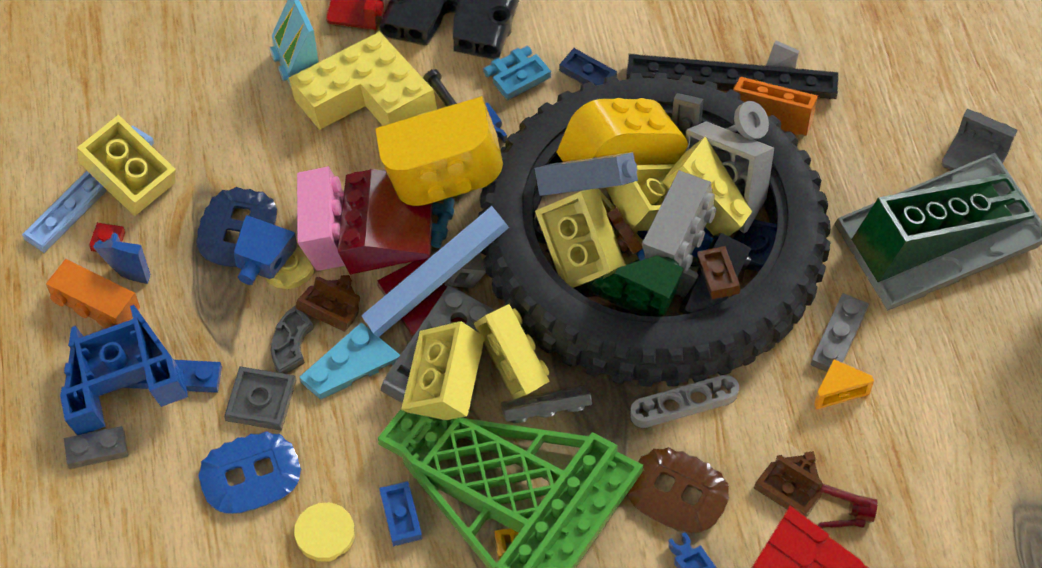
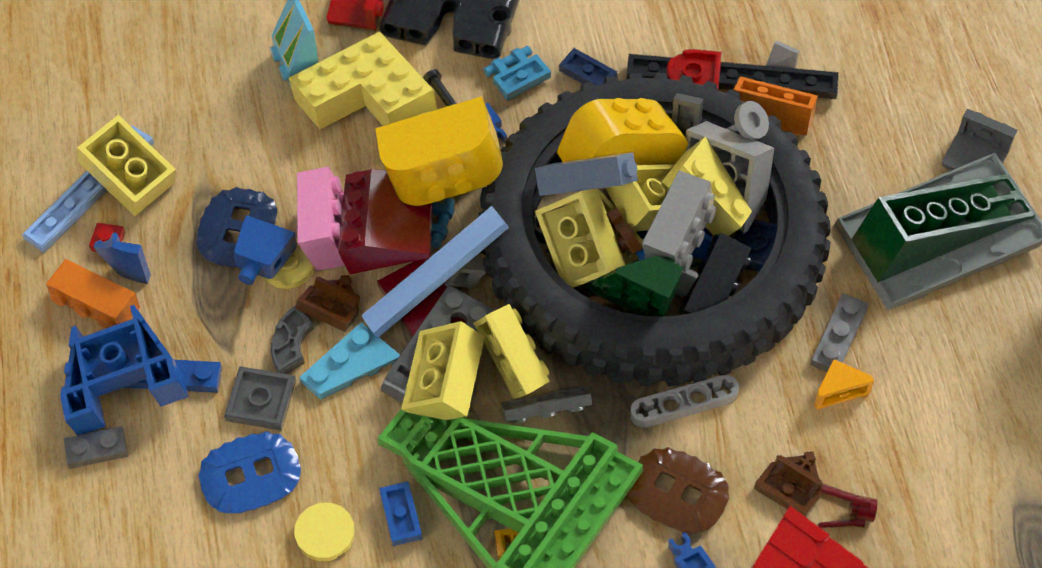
(696, 63): none -> red tile
(718, 272): reddish brown plate -> none

